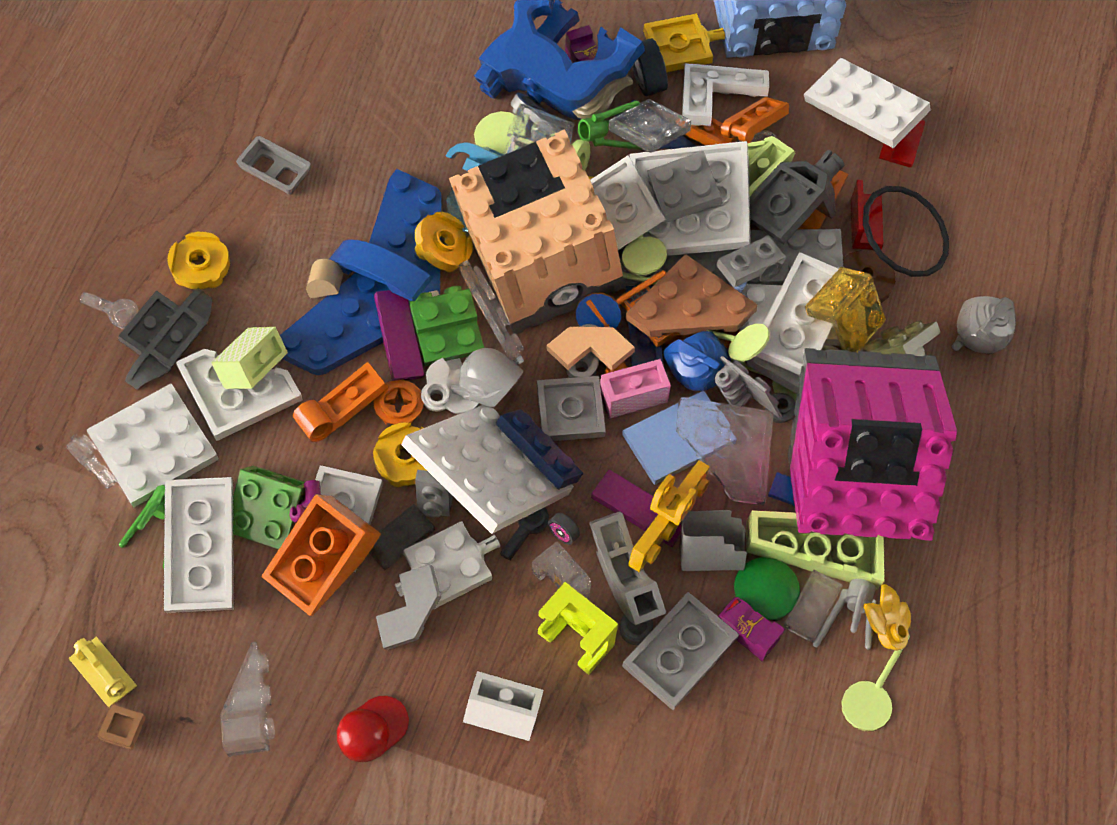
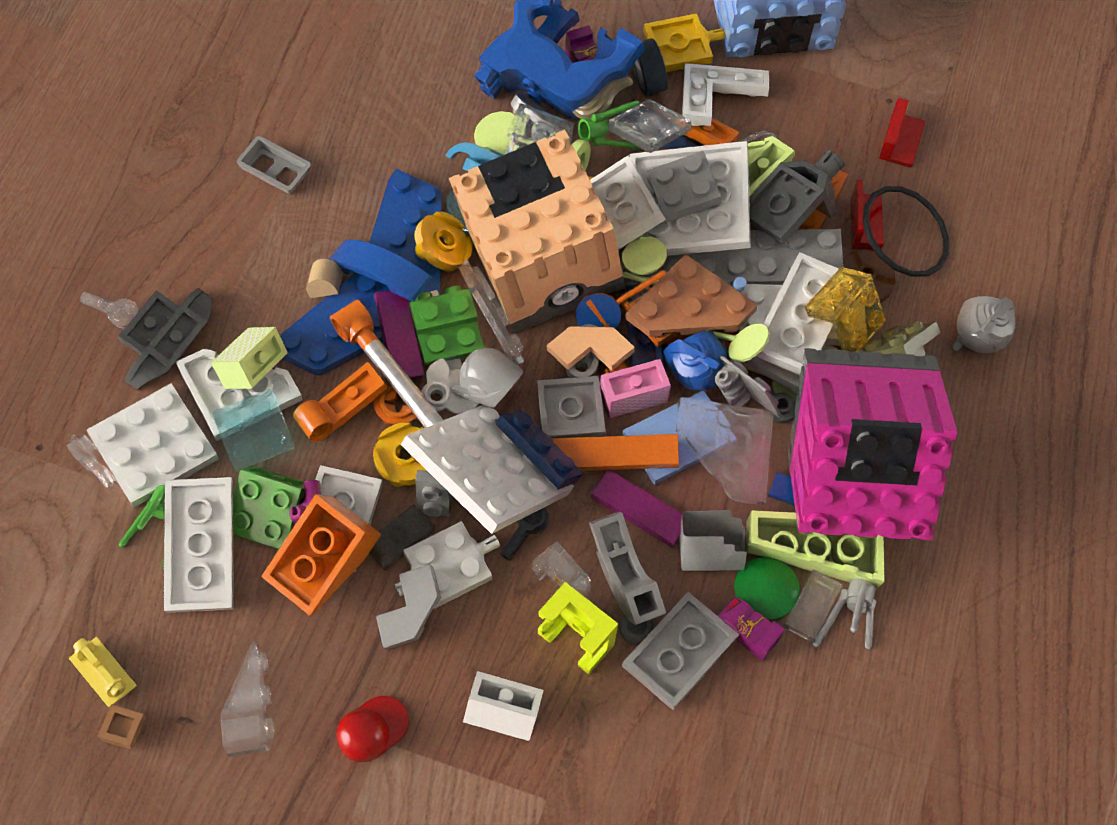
(200, 276): yellow plate -> none
(253, 430): none -> clear light blue plate
(356, 325): none -> piece
(563, 528): dark grey tile -> none
(622, 451): none -> orange tile
(671, 506): yellow plate -> none
(754, 119): orange plate -> none
(754, 260): light grey plate -> none
(867, 102): white plate -> none
(867, 703): yellowish green piece -> none
(889, 619): yellow plate -> none

